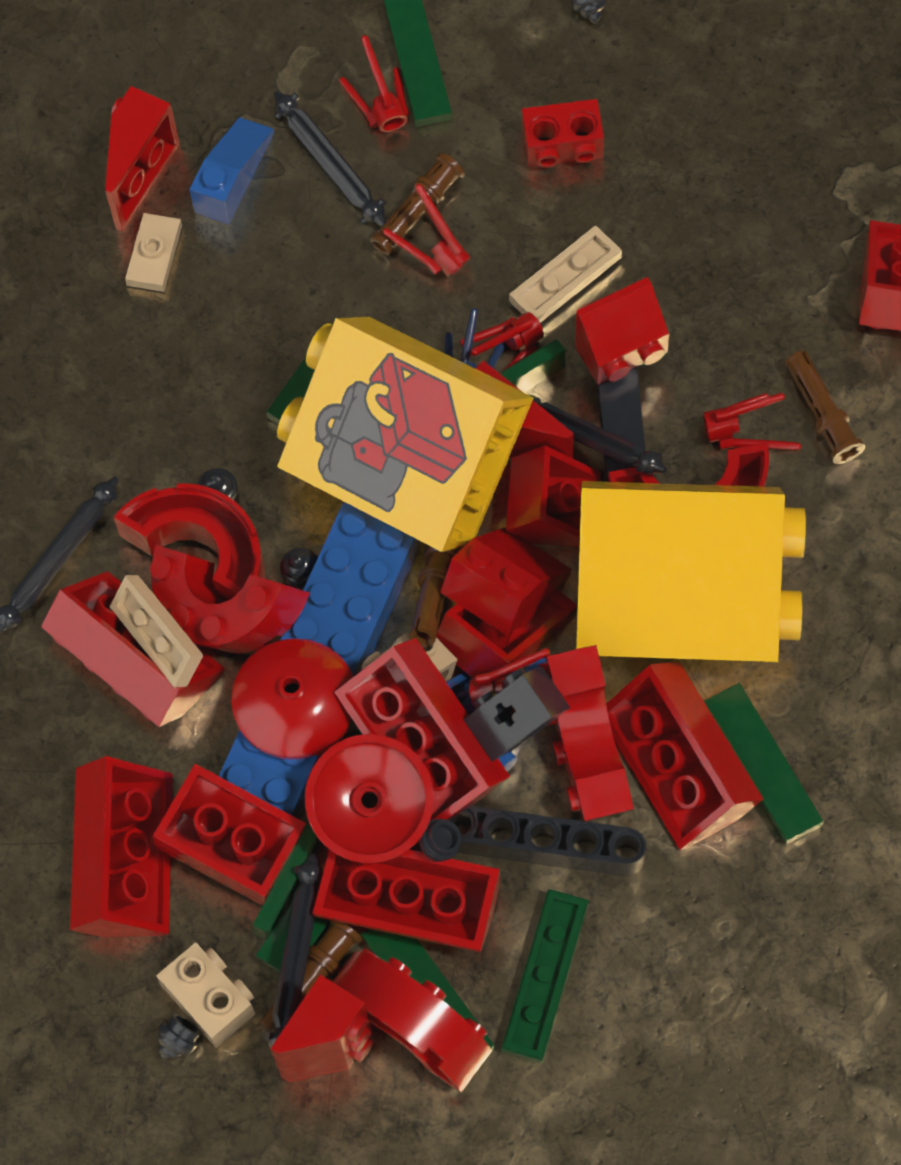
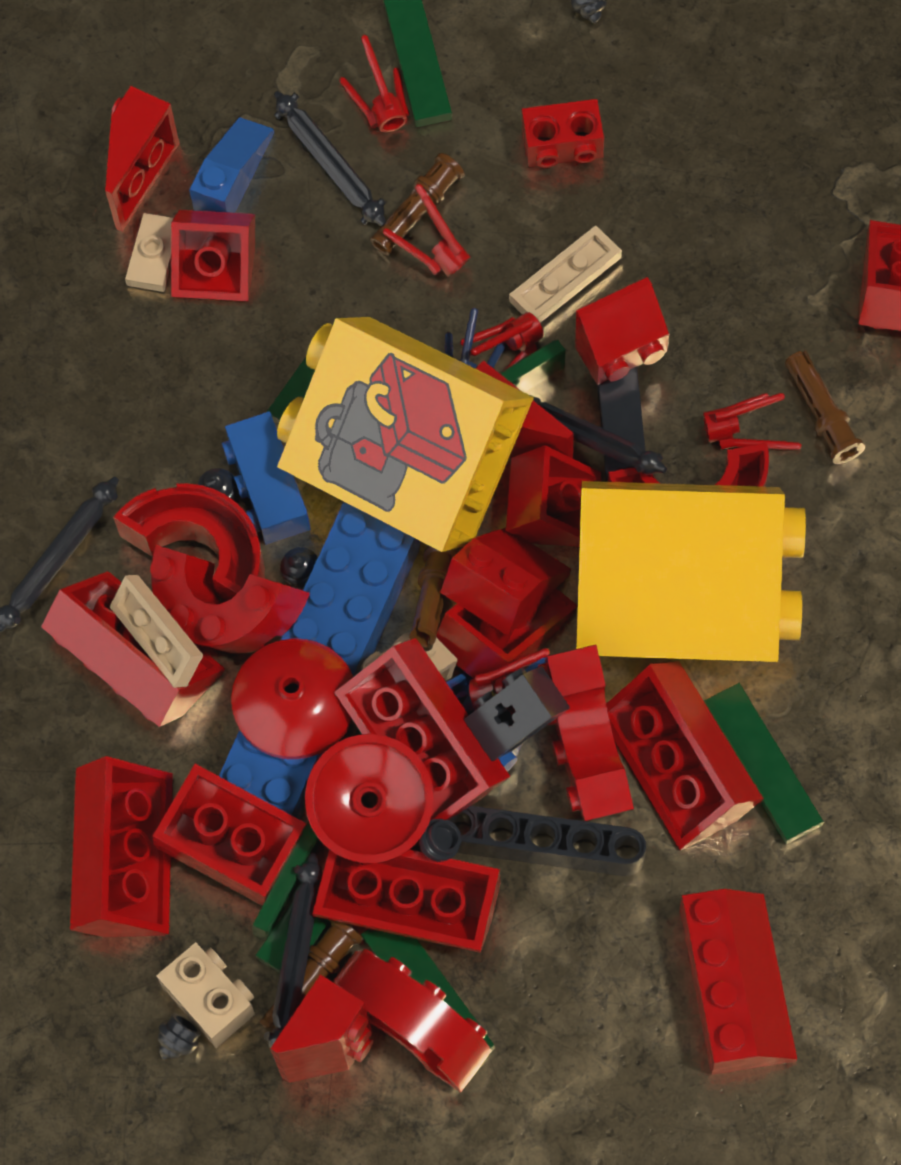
(212, 255): none -> red slope
(272, 492): none -> blue brick
(545, 976): dark green tile -> none
(737, 980): none -> red slope

